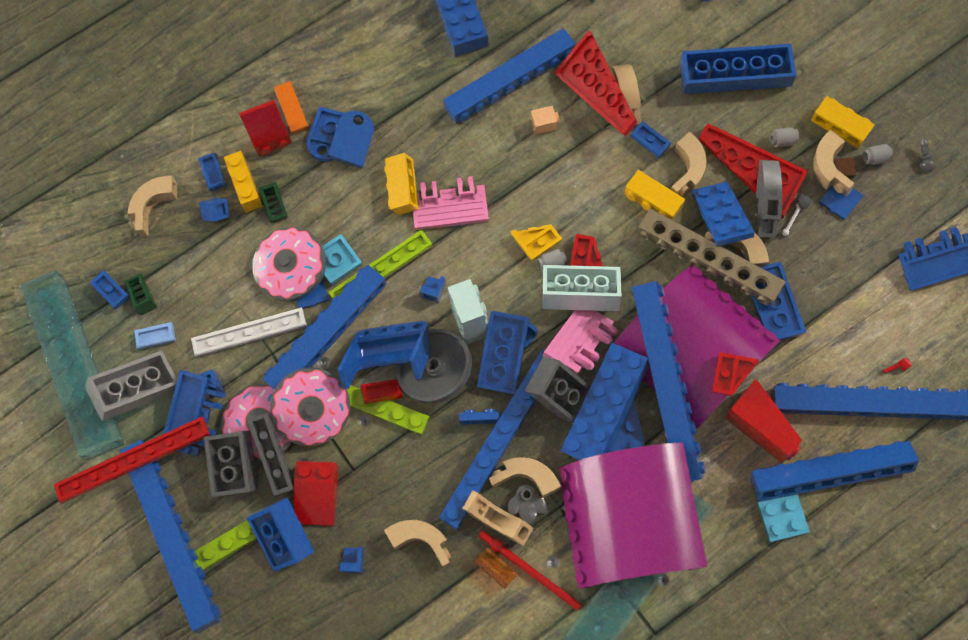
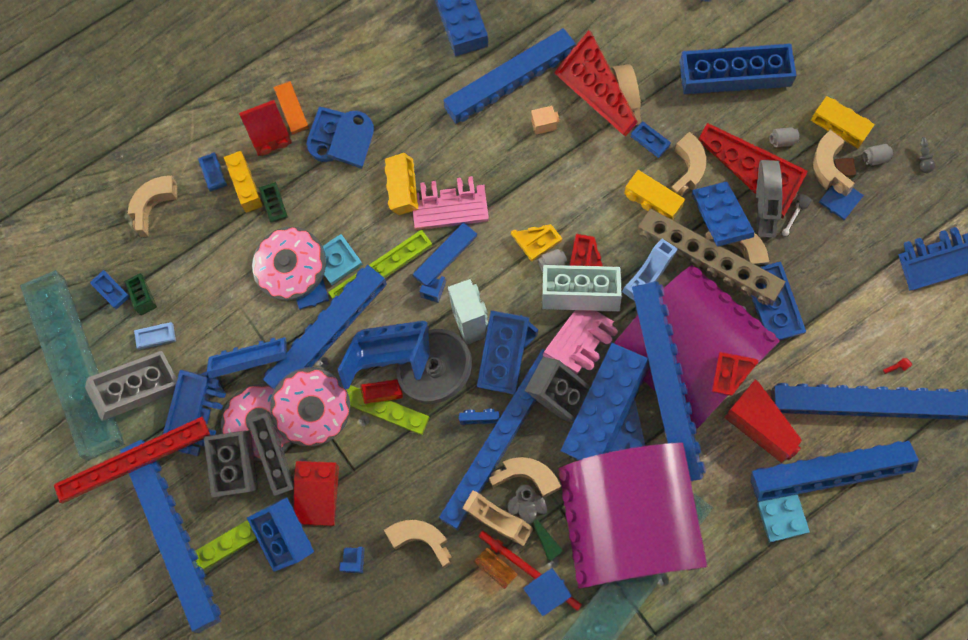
(214, 209): blue panel -> none
(247, 357): none -> blue hinge
(248, 332): white tile -> none
(445, 255): none -> blue tile
(547, 591): none -> blue piece
(549, 545): none -> dark green slope
(653, 266): none -> light blue arch

